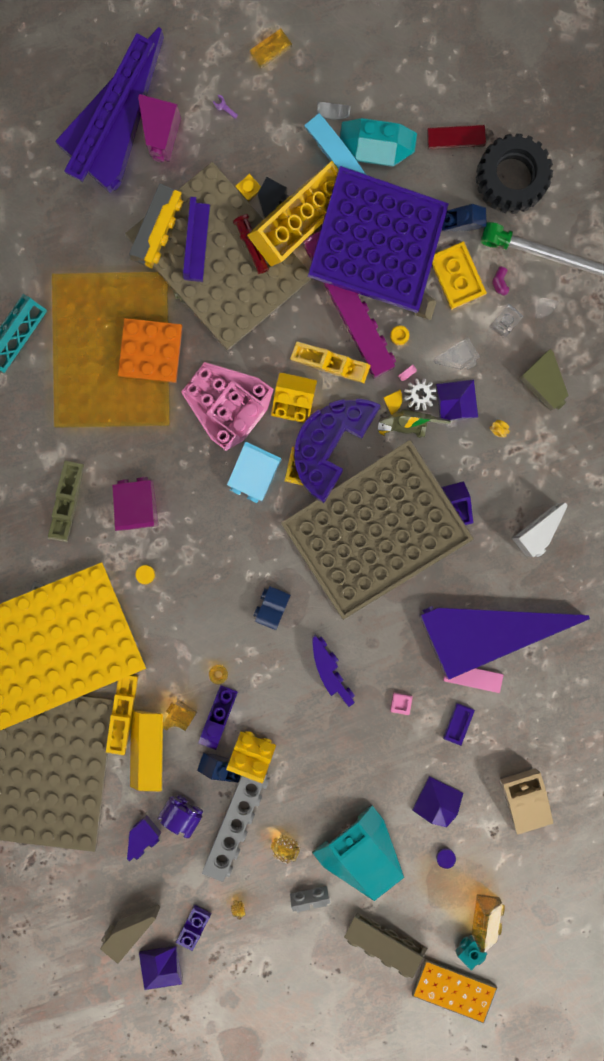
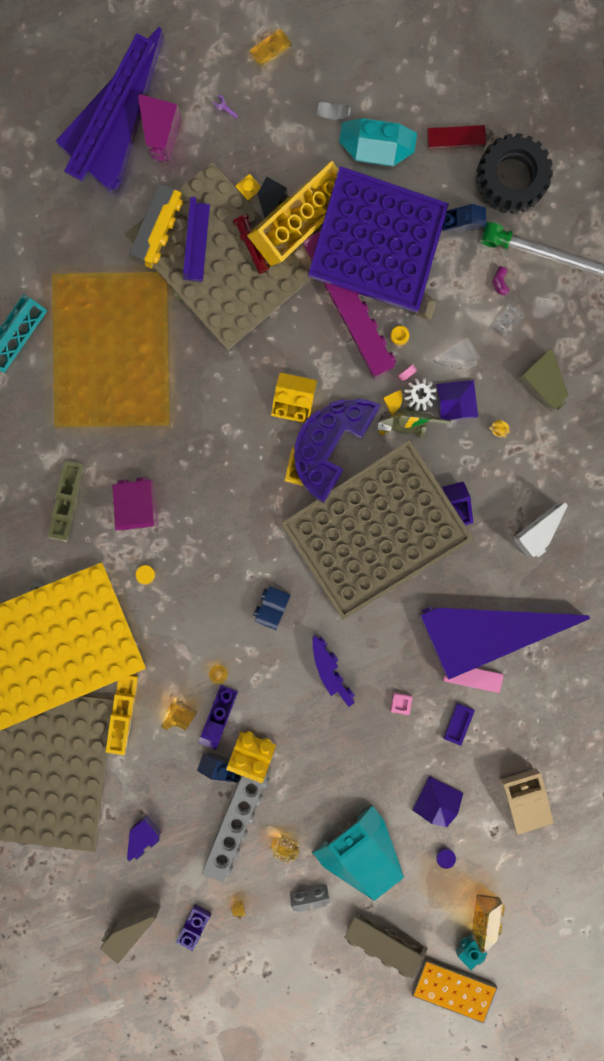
(146, 751): yellow slope -> none
(150, 350): orange plate -> none
(160, 967): dark purple slope -> none
(180, 816): dark purple brick -> none
(227, 403): bright pink wedge -> none
(253, 472): medium azure slope -> none
(330, 362): yellow slope -> none
(331, 144): medium azure slope -> none
(457, 275): yellow tile -> none

